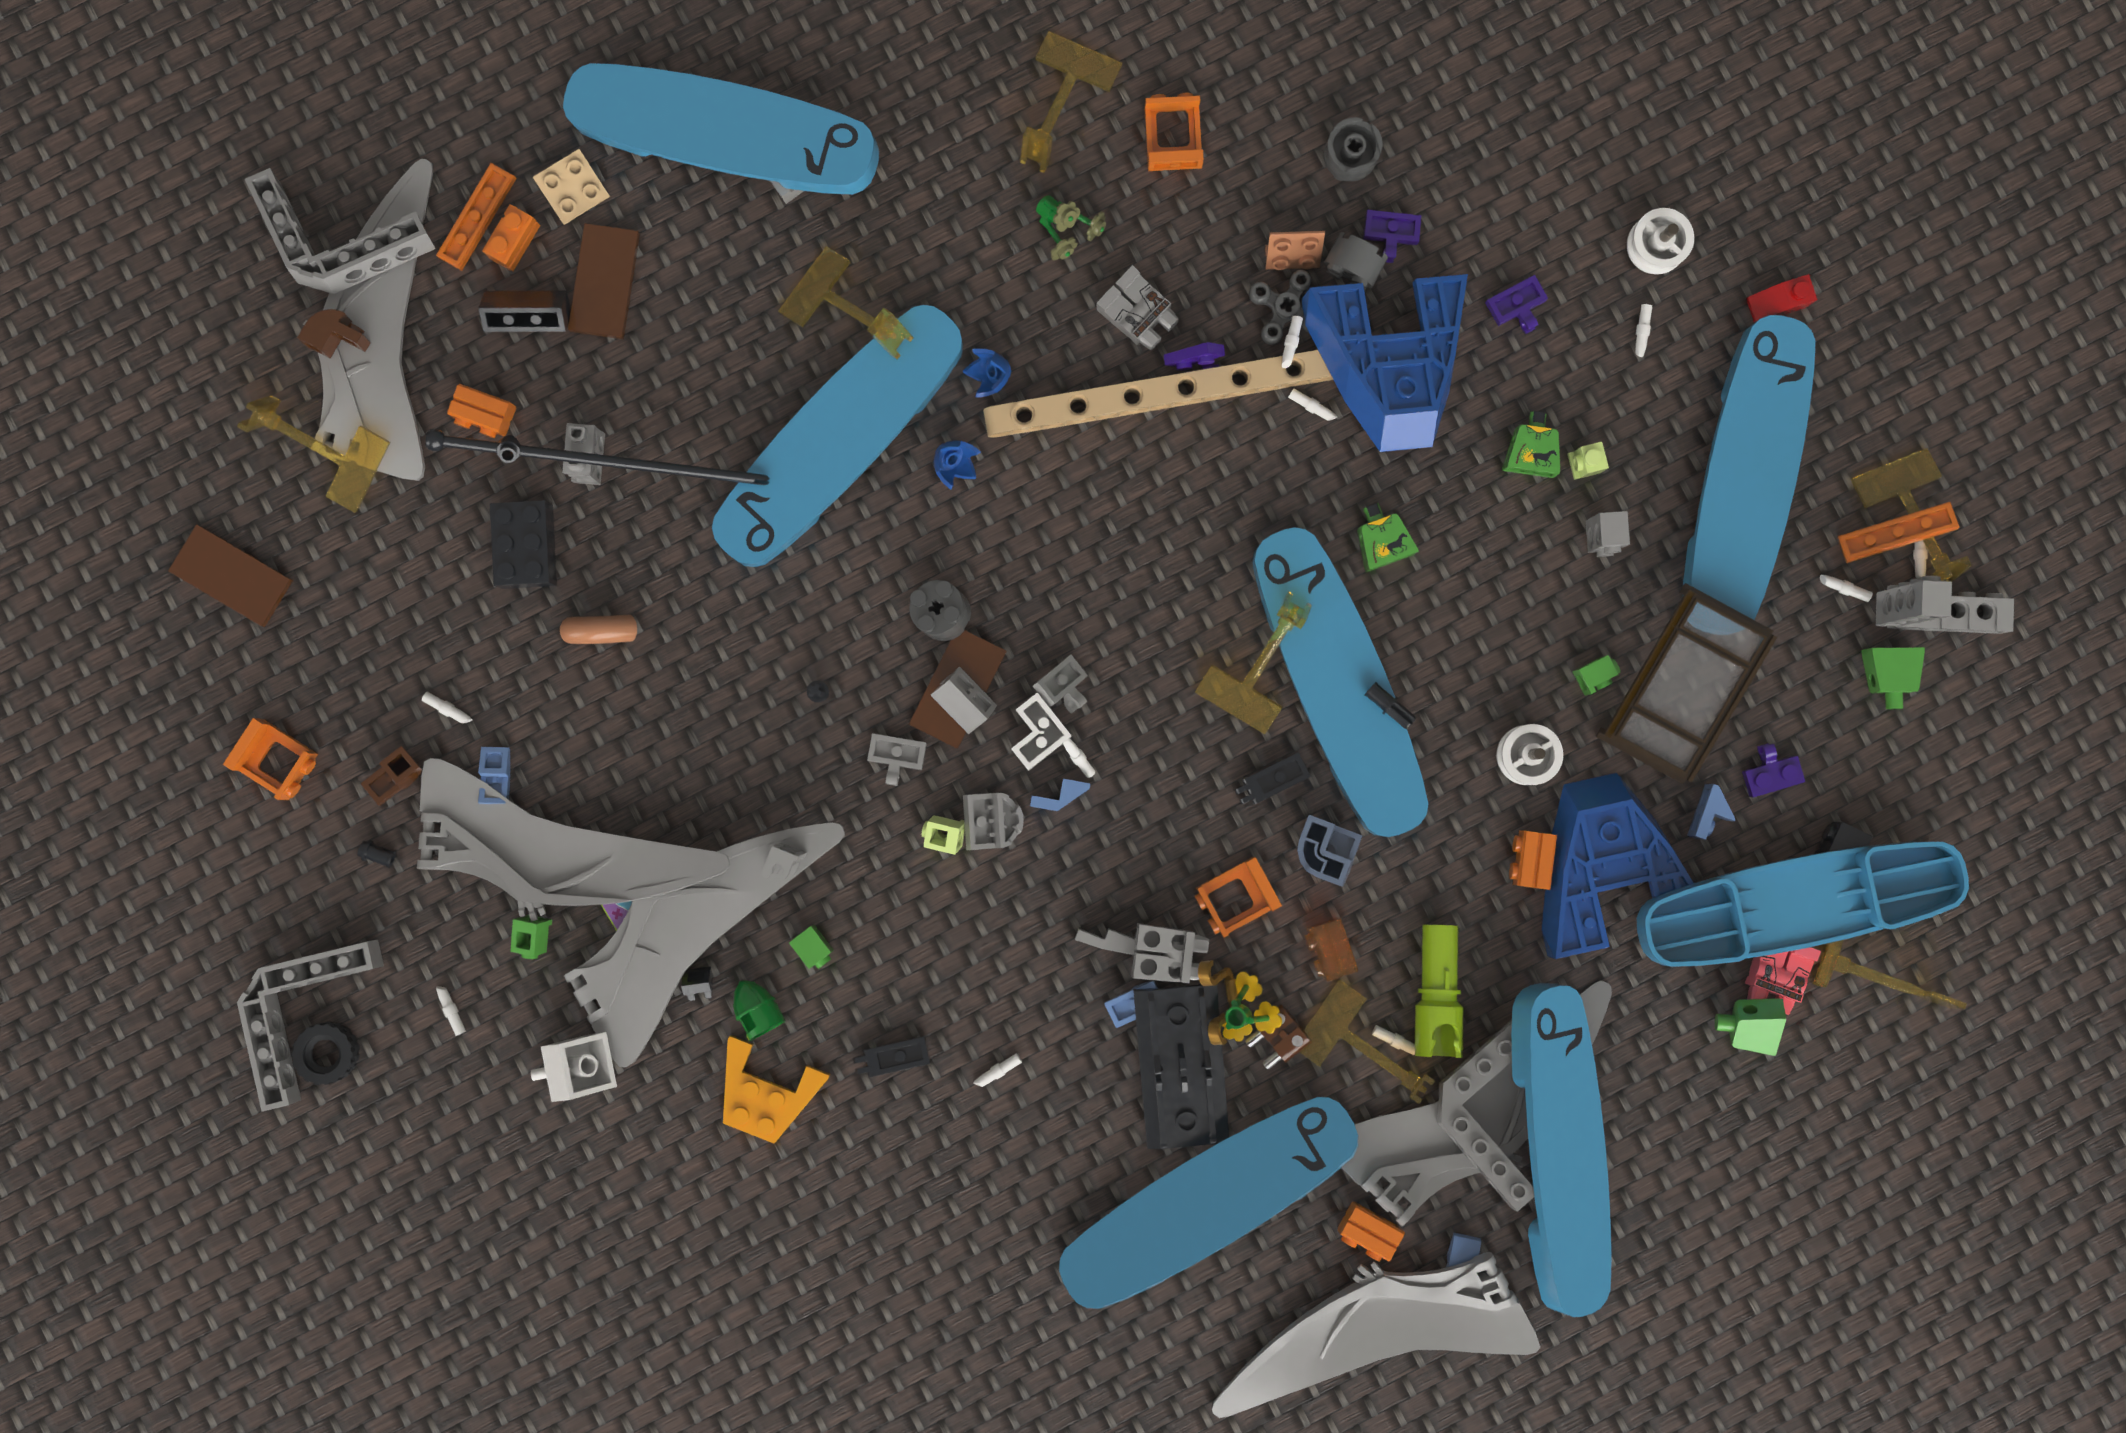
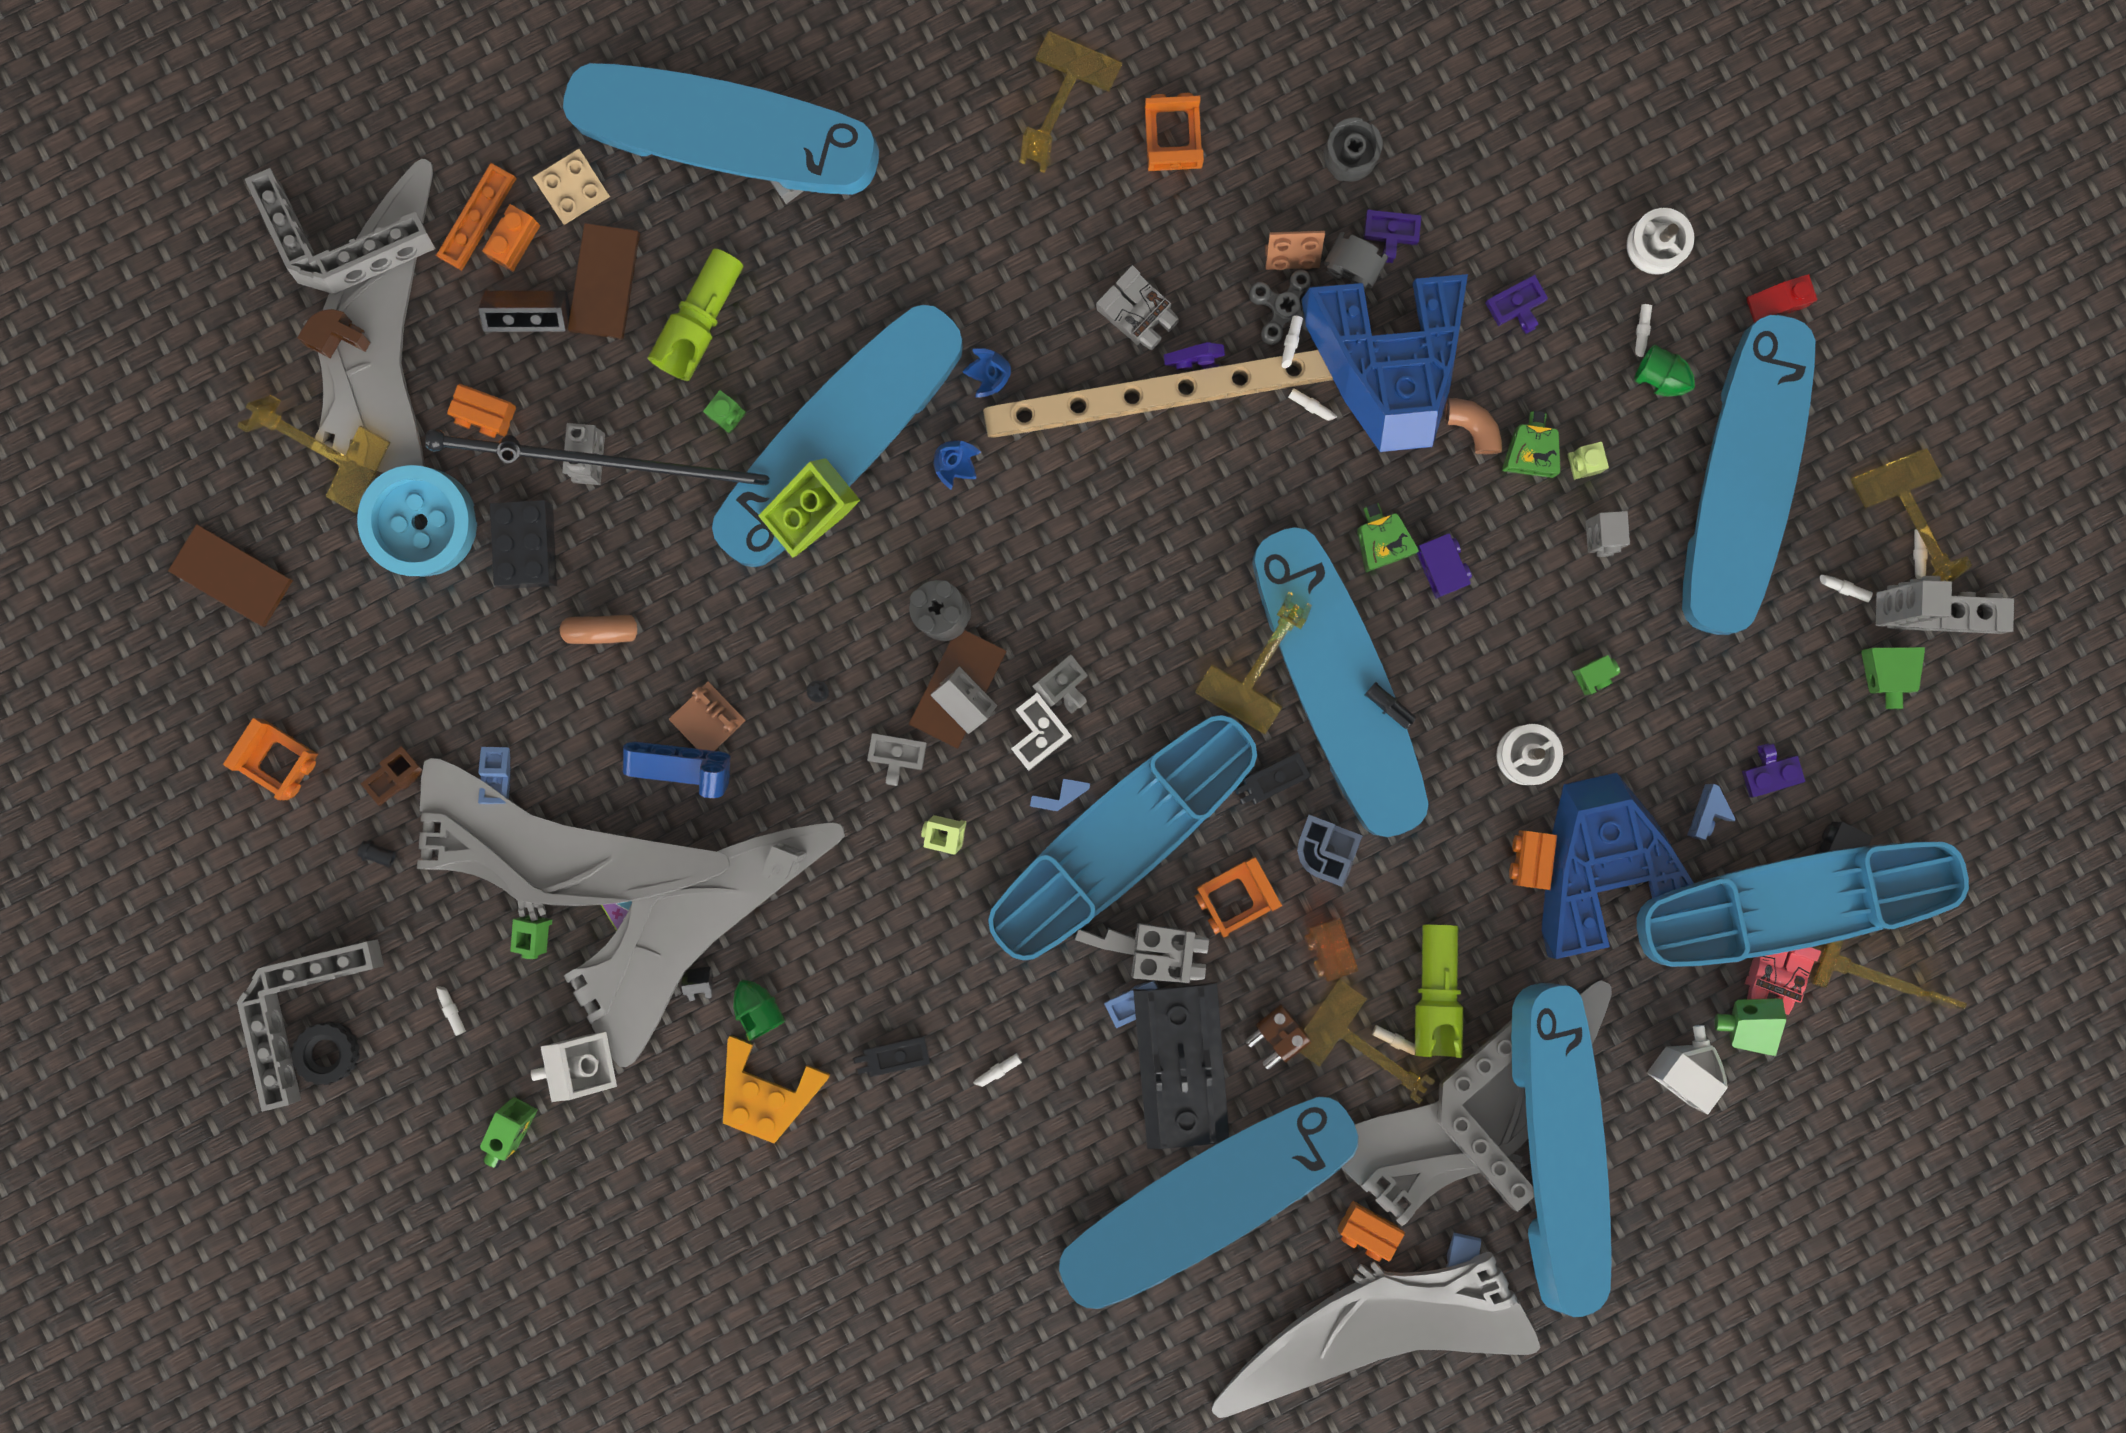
(389, 514): none -> medium azure brick
(446, 708): white piece -> none
(506, 1131): none -> bright green torso
(679, 764): none -> blue beam
(688, 332): none -> lime piece
(707, 718): none -> nougat hinge
(724, 411): none -> bright green brick
(809, 506): none -> lime slope
(812, 947): bright green brick -> none
(817, 286): clear yellow piece -> none
(991, 820): light grey slope -> none
(1064, 216): olive plant -> none
(1079, 758): white piece -> none
(1122, 837): none -> dark azure piece
(1205, 979): pearl gold piece -> none
(1239, 1016): yellow plant -> none
(1443, 565): none -> dark purple brick
(1477, 422): none -> nougat cylinder
(1666, 372): none -> green helmet
(1689, 685): piece -> none
(1692, 1072): none -> white piece
(1898, 532): orange tile -> none

